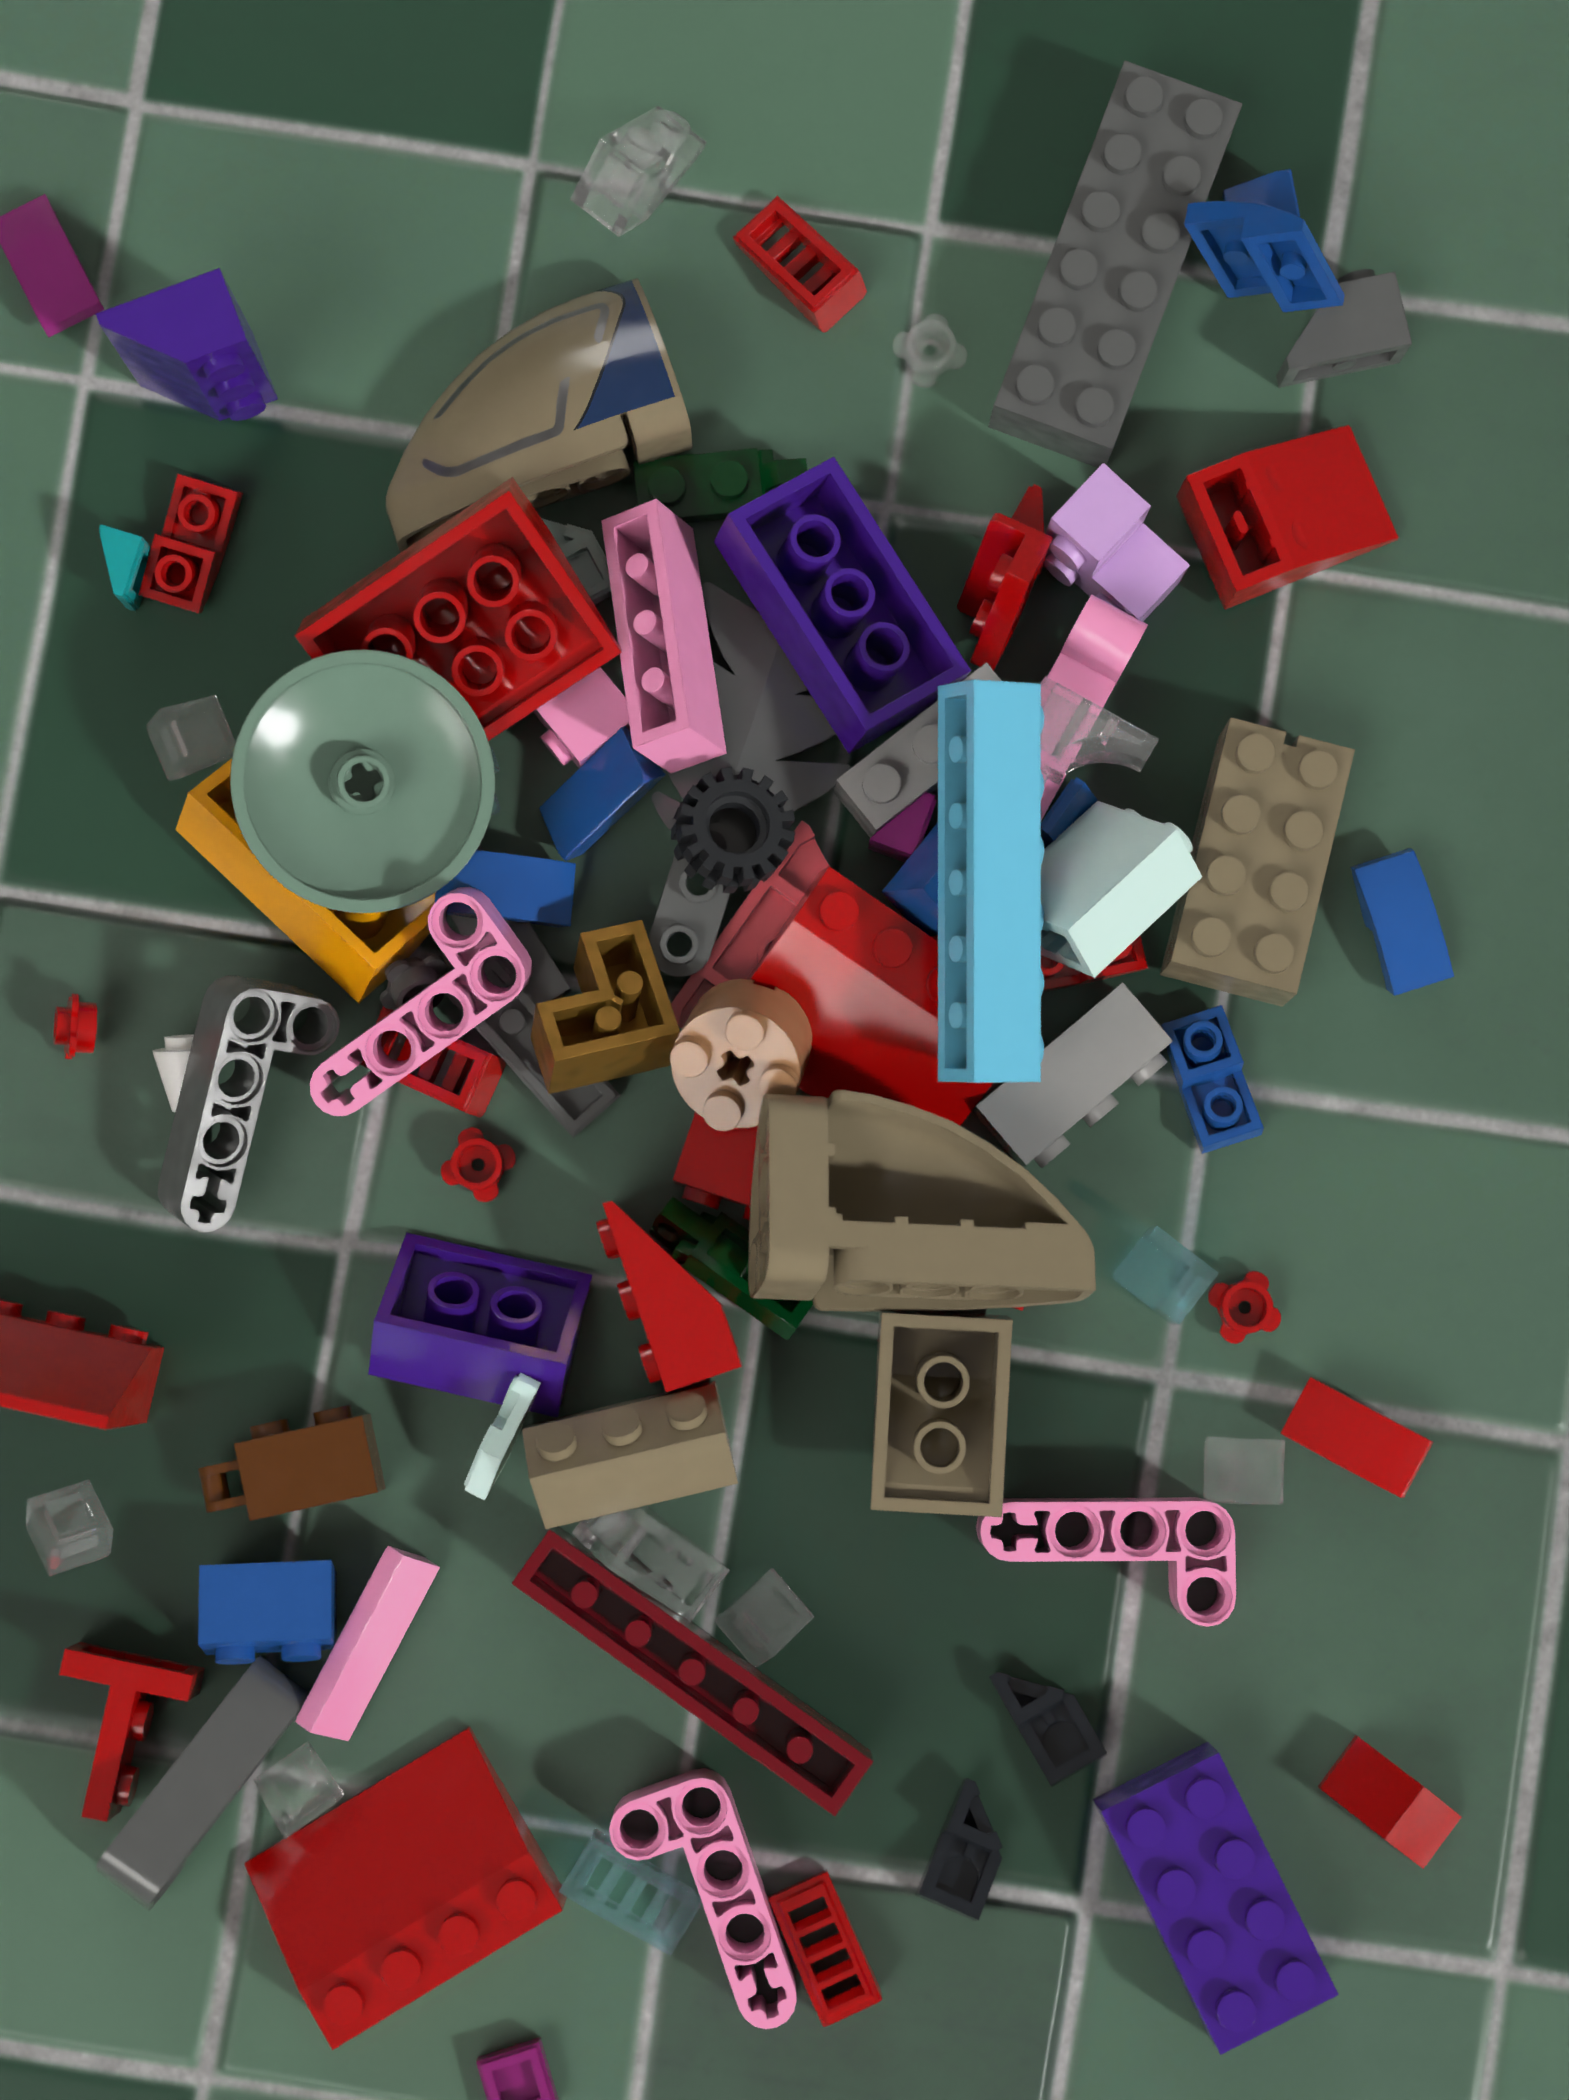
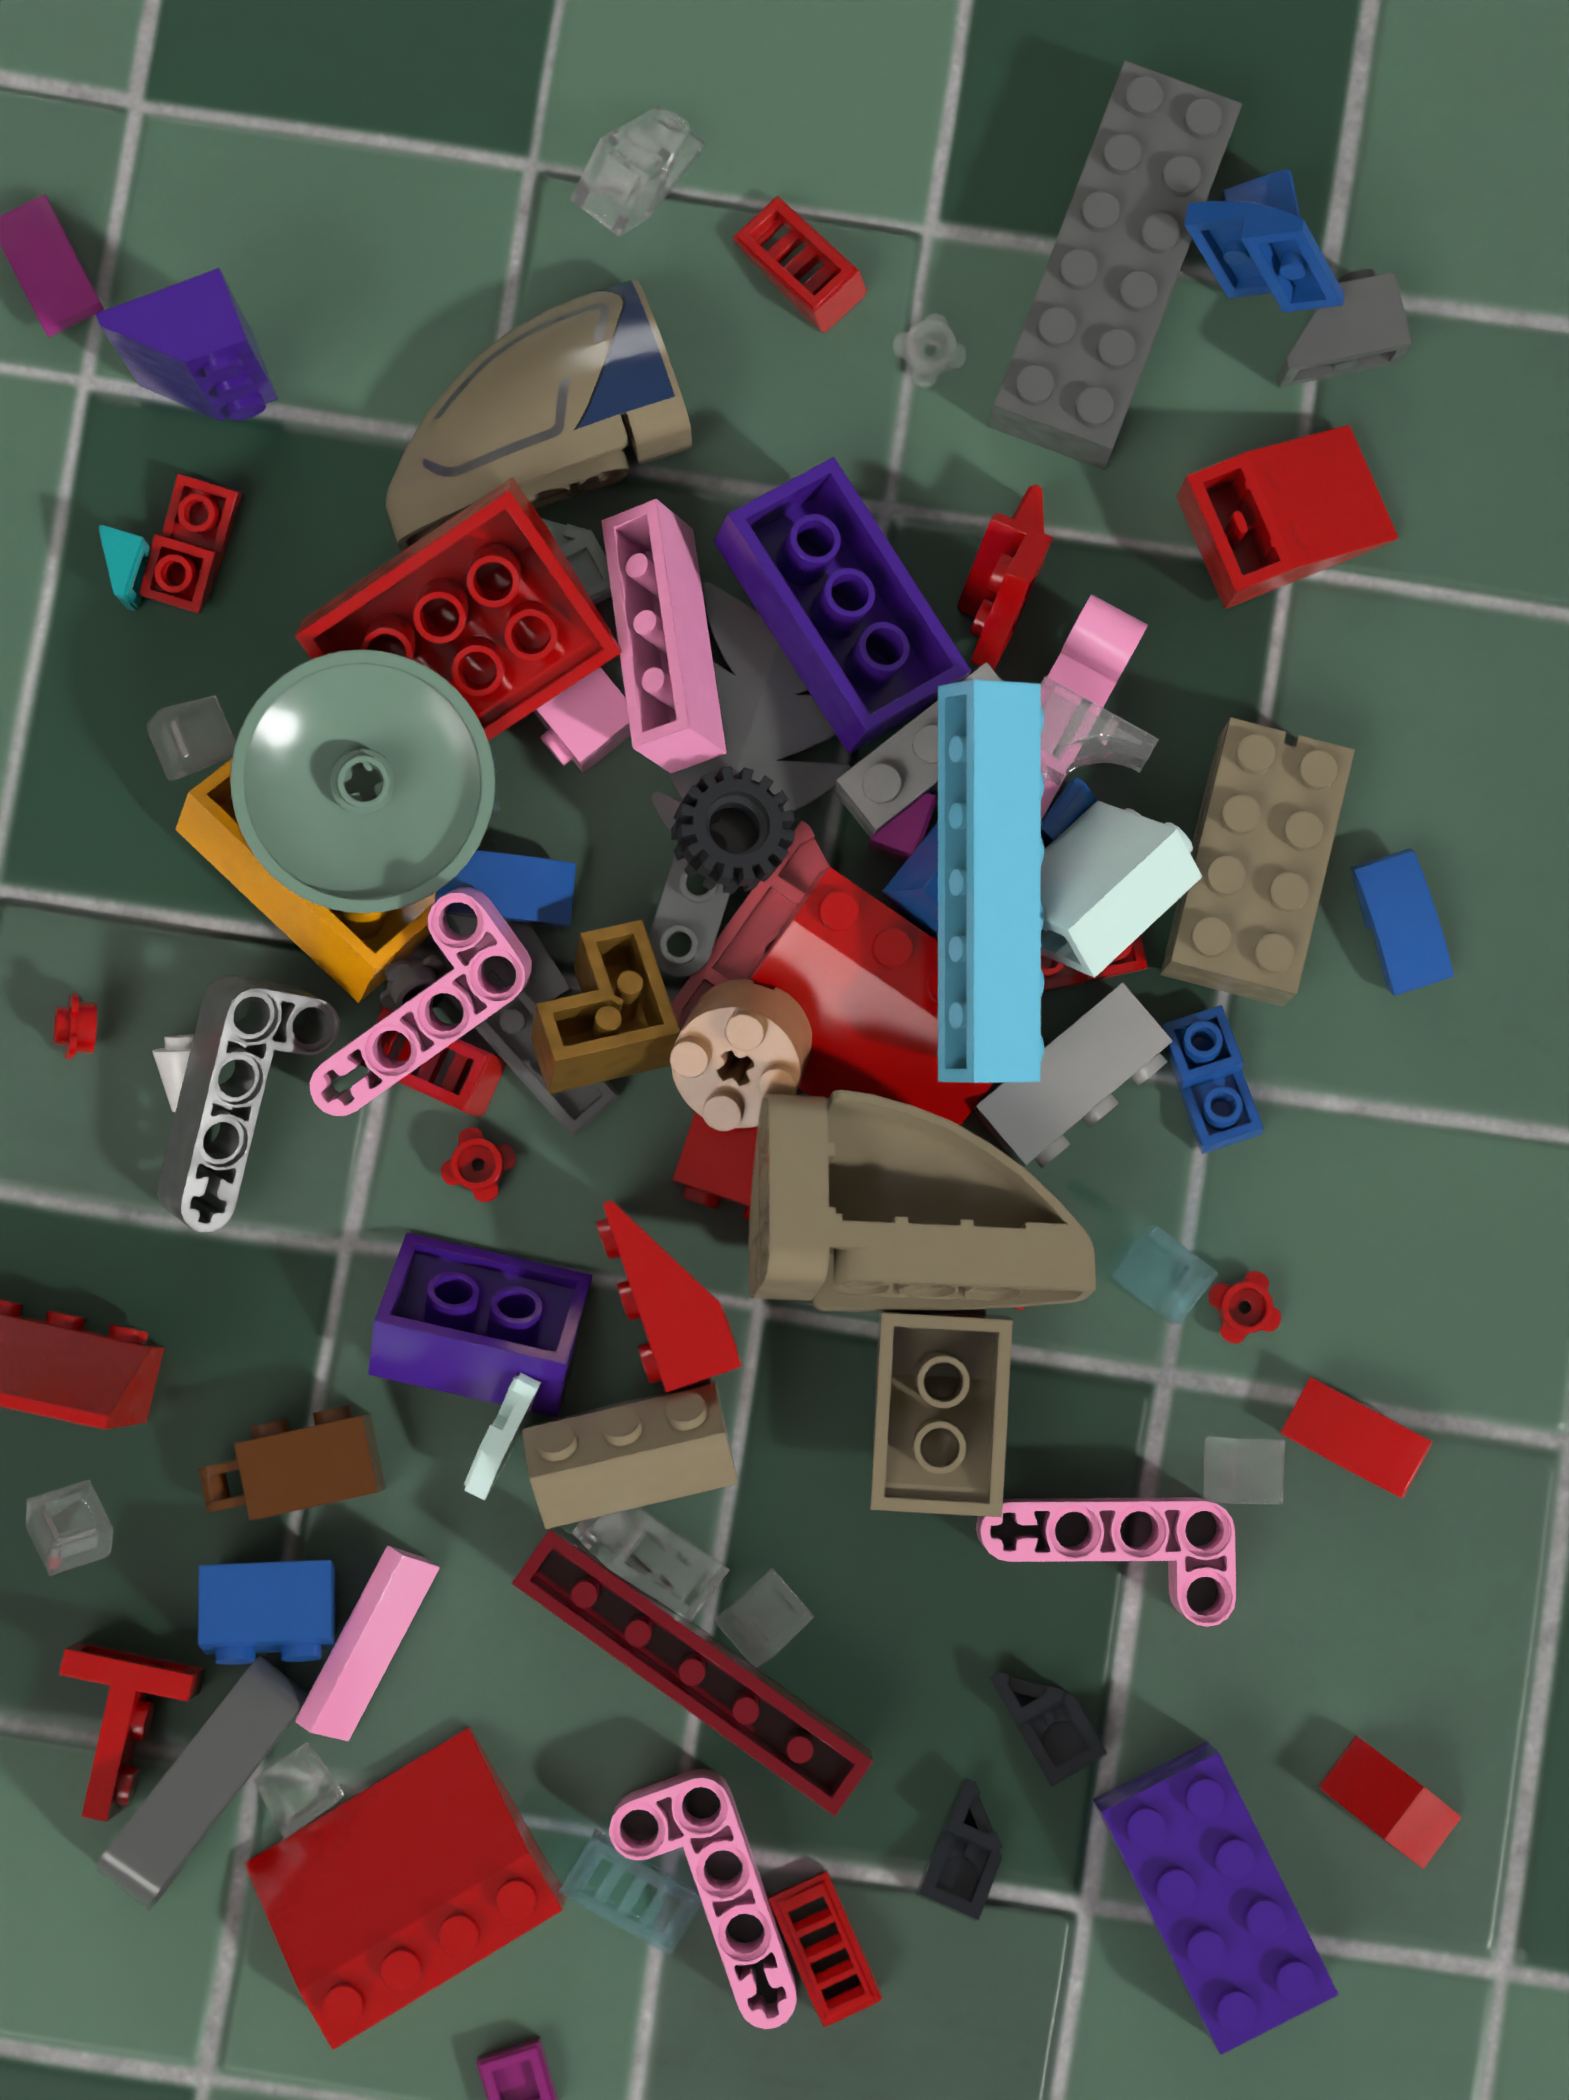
(598, 795): blue slope -> none
(712, 483): dark green hinge -> none
(718, 1255): dark green hinge -> none
(1109, 549): lavender brick -> none

